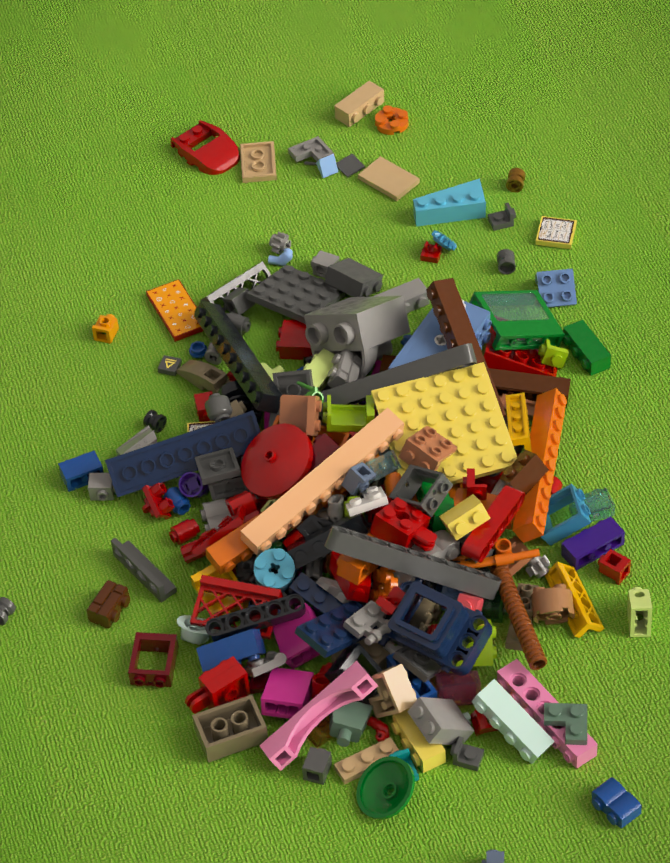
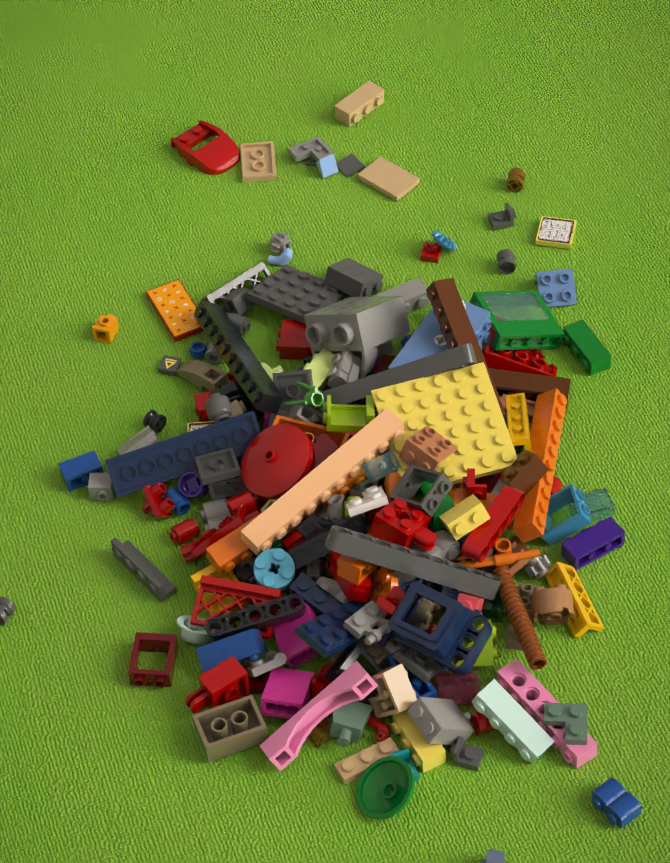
(108, 604): reddish brown brick -> none
(301, 412): nougat bracket -> none
(317, 765): dark grey brick -> none
(321, 262): light grey brick -> none
(358, 478): sand blue brick -> none
(399, 120): orange plate -> none
(451, 205): medium azure wedge -> none
(552, 355): lime bracket -> none
(614, 566): red brick -> none
(639, 603): yellowish green torso -> none

